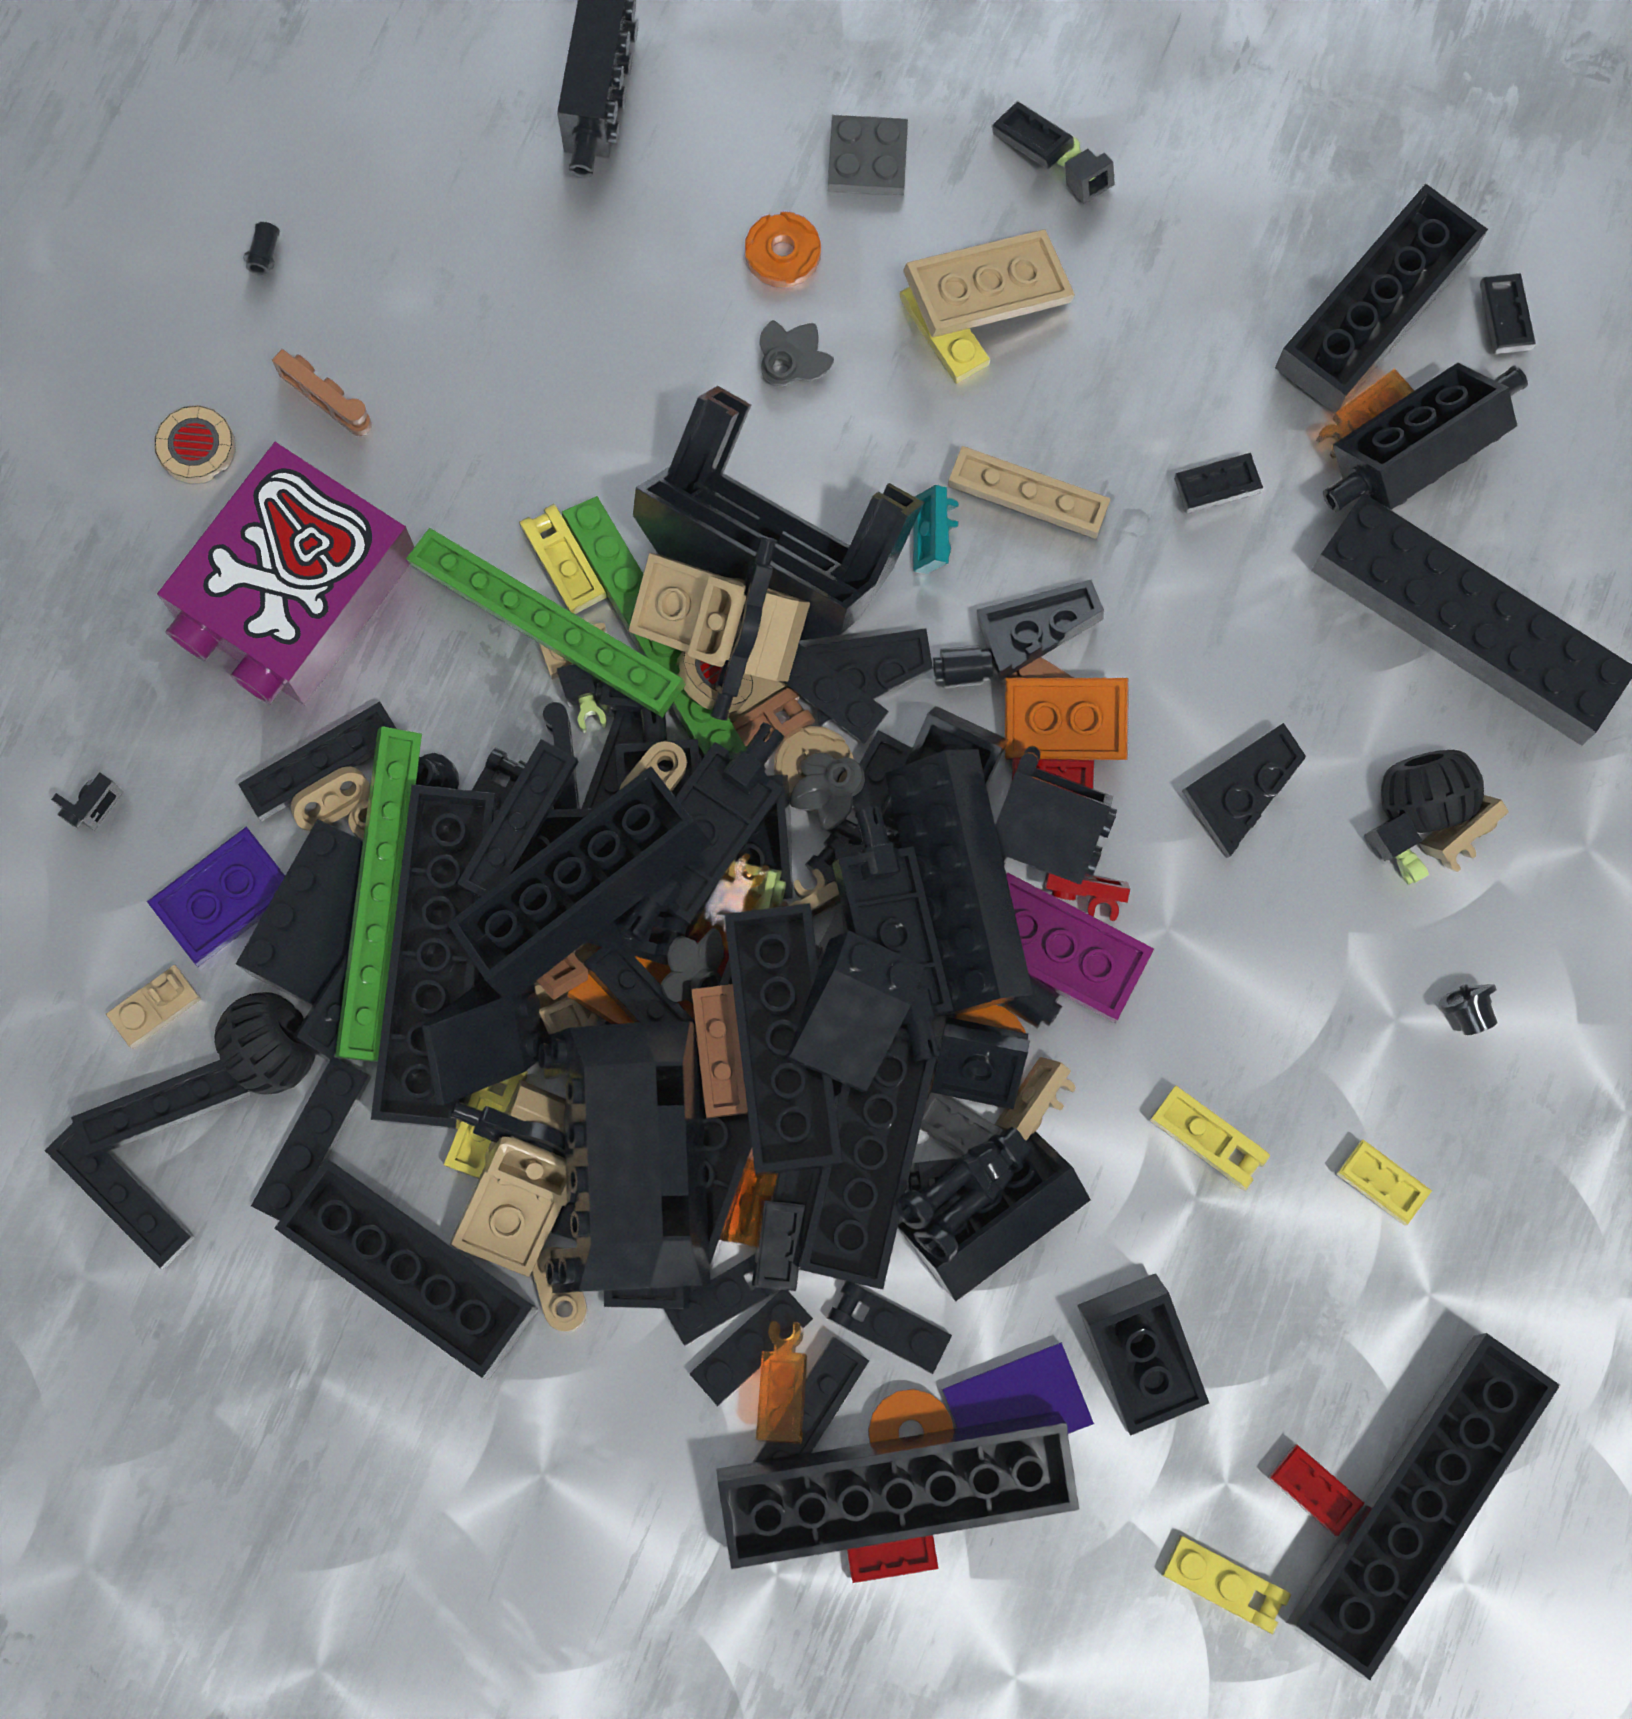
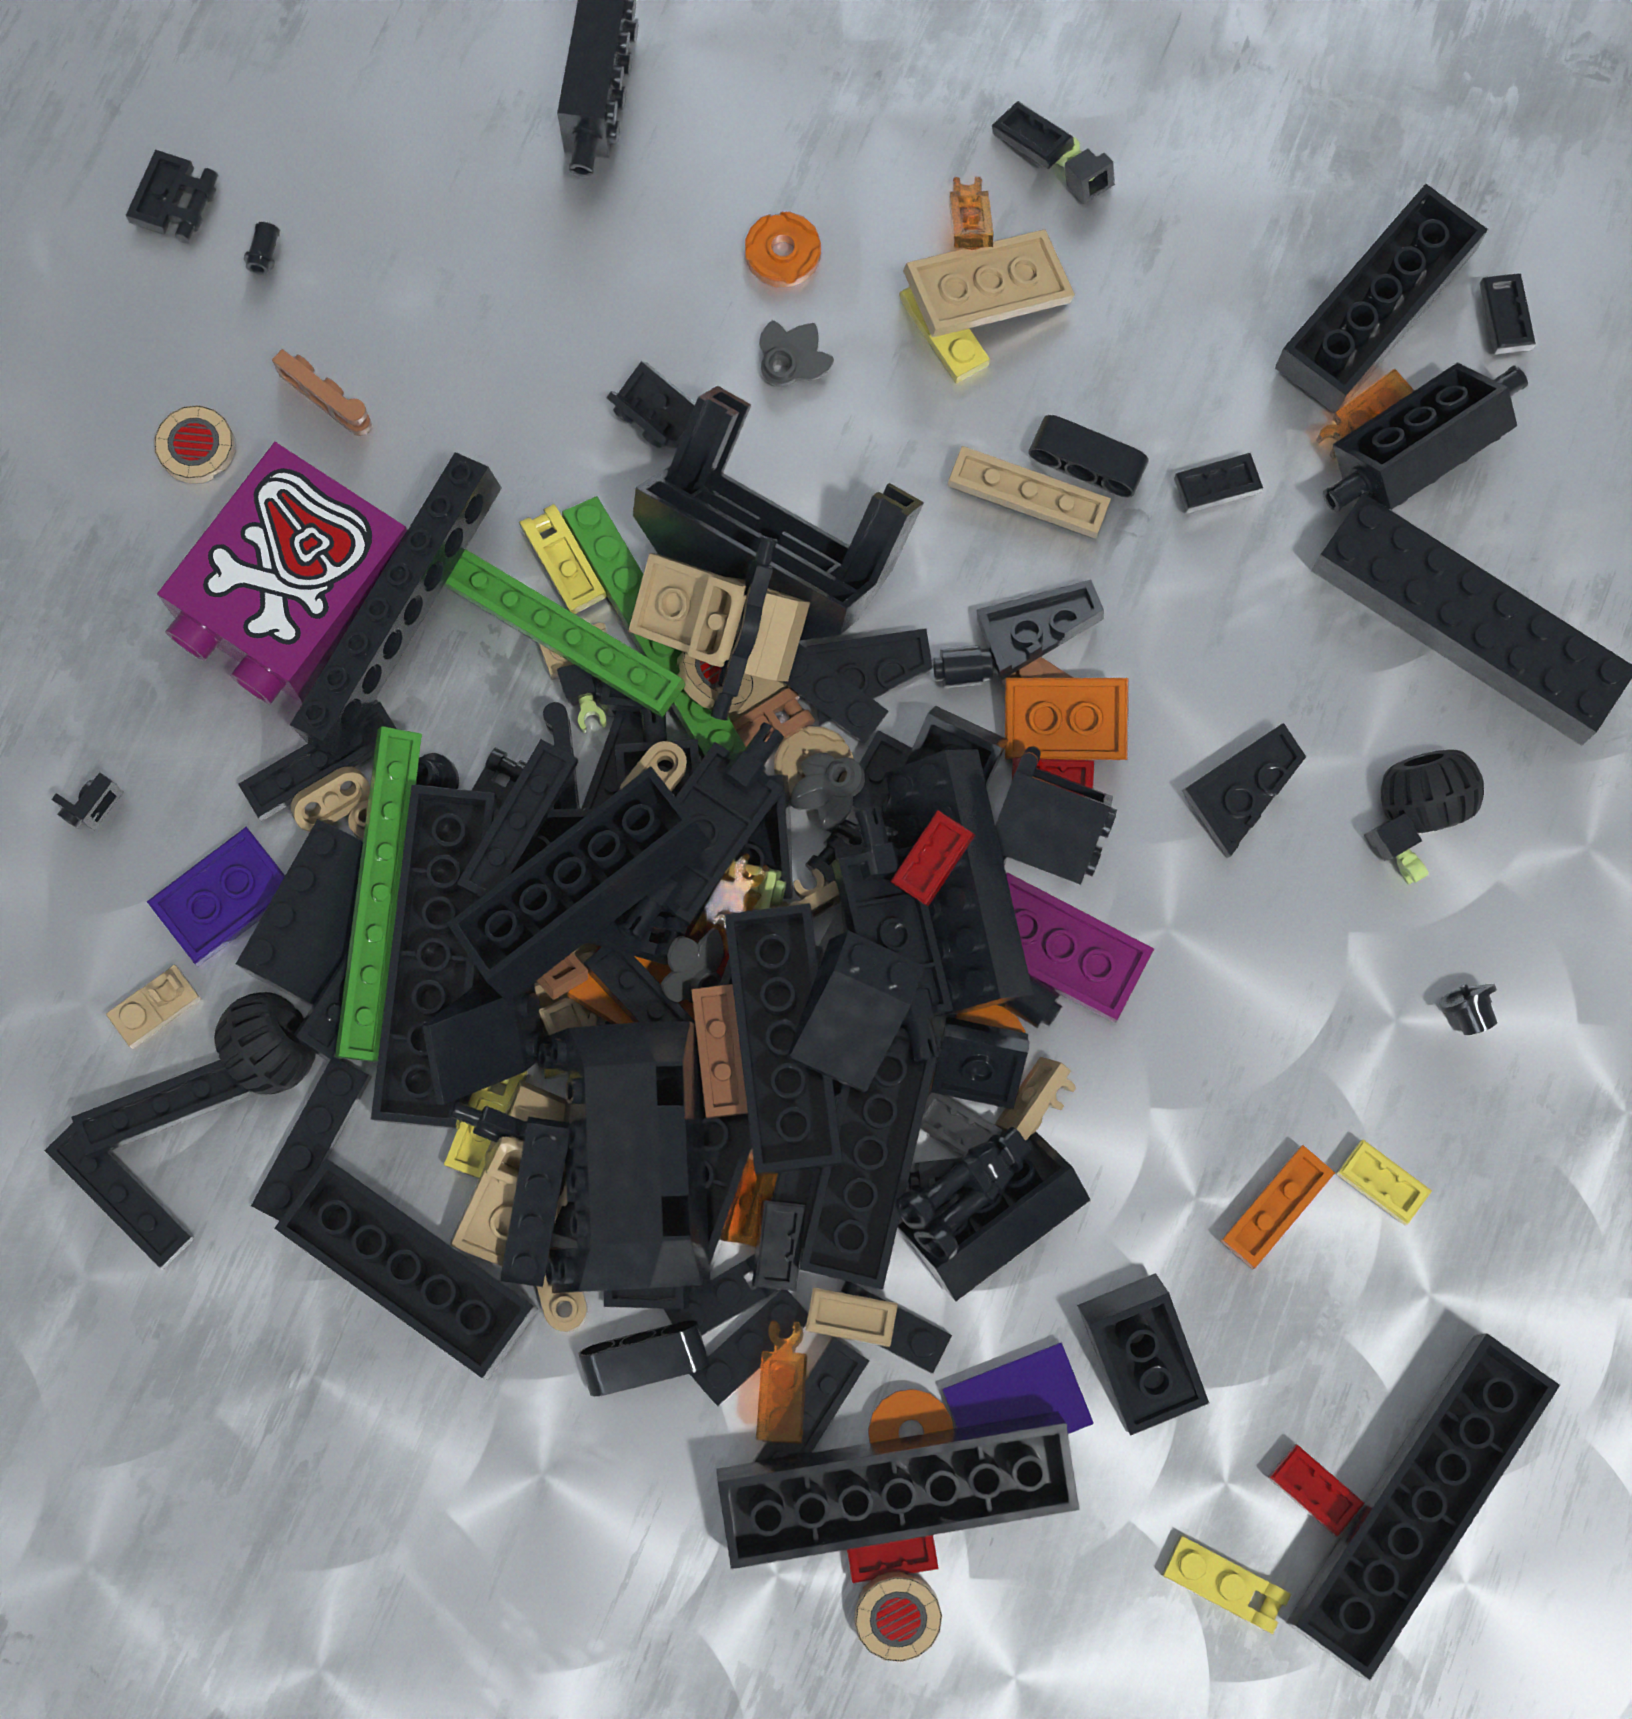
(161, 191): none -> black plate
(396, 605): none -> black brick
(535, 1202): none -> black plate
(643, 1358): none -> black beam
(653, 405): none -> black bracket
(851, 1317): none -> tan tile
(867, 155): dark grey plate -> none
(897, 1616): none -> tile
(932, 530): teal plate -> none
(933, 858): none -> red plate
(970, 215): none -> clear orange plate
(1088, 456): none -> black beam
(1100, 888): red plate -> none
(1209, 1137): light yellow plate -> none
(1277, 1207): none -> orange plate
(1451, 841): tan plate -> none

